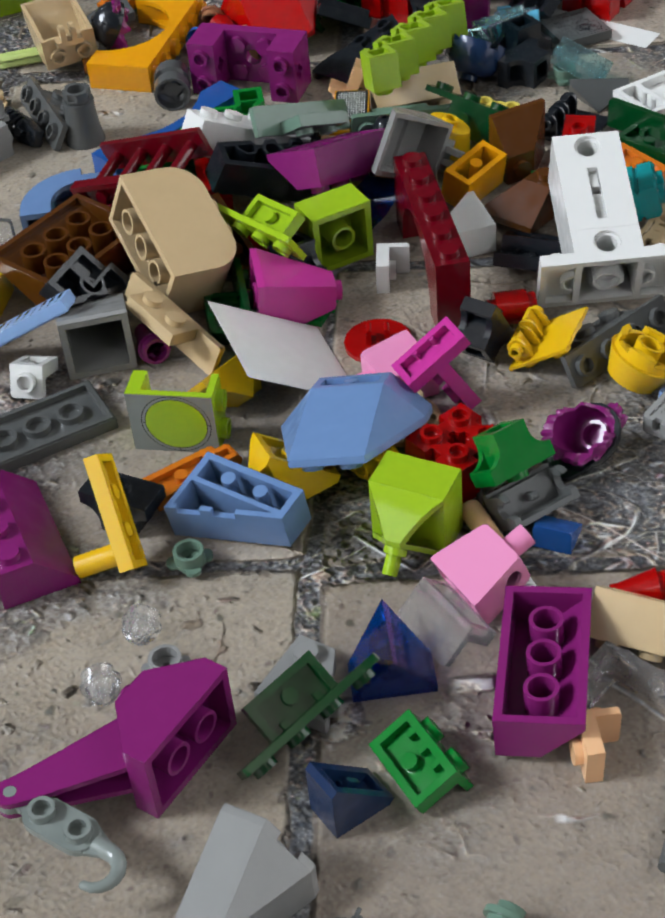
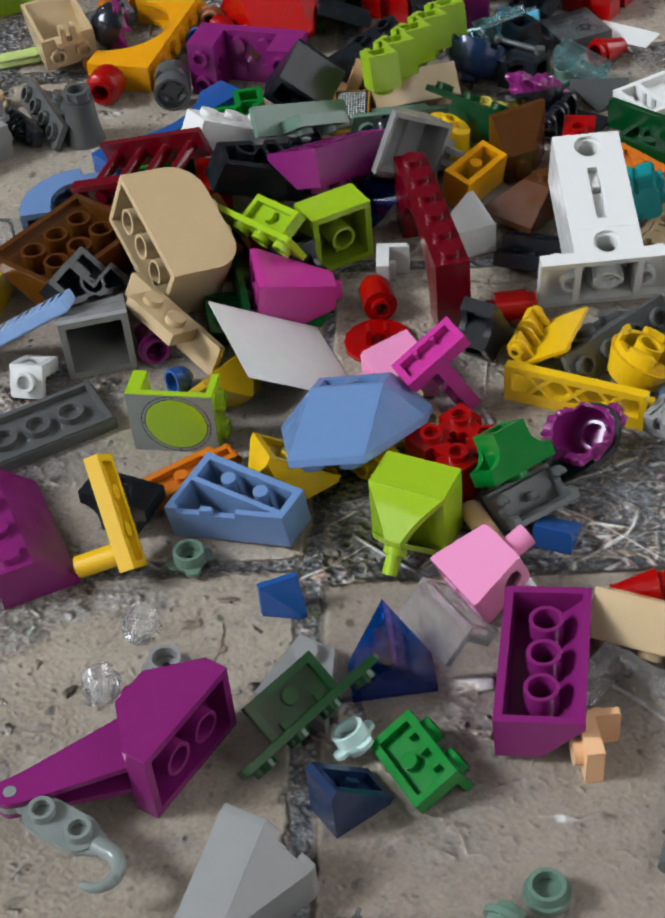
(106, 84): none -> red head
(178, 379): none -> blue hinge
(282, 597): none -> blue slope
(303, 76): none -> black slope
(352, 737): none -> light aqua plate
(377, 297): none -> red brick
(527, 88): none -> hair
(538, 50): none -> dark grey hinge
(547, 892): none -> sand green plate
(561, 389): none -> yellow fence
(608, 47): none -> red cone

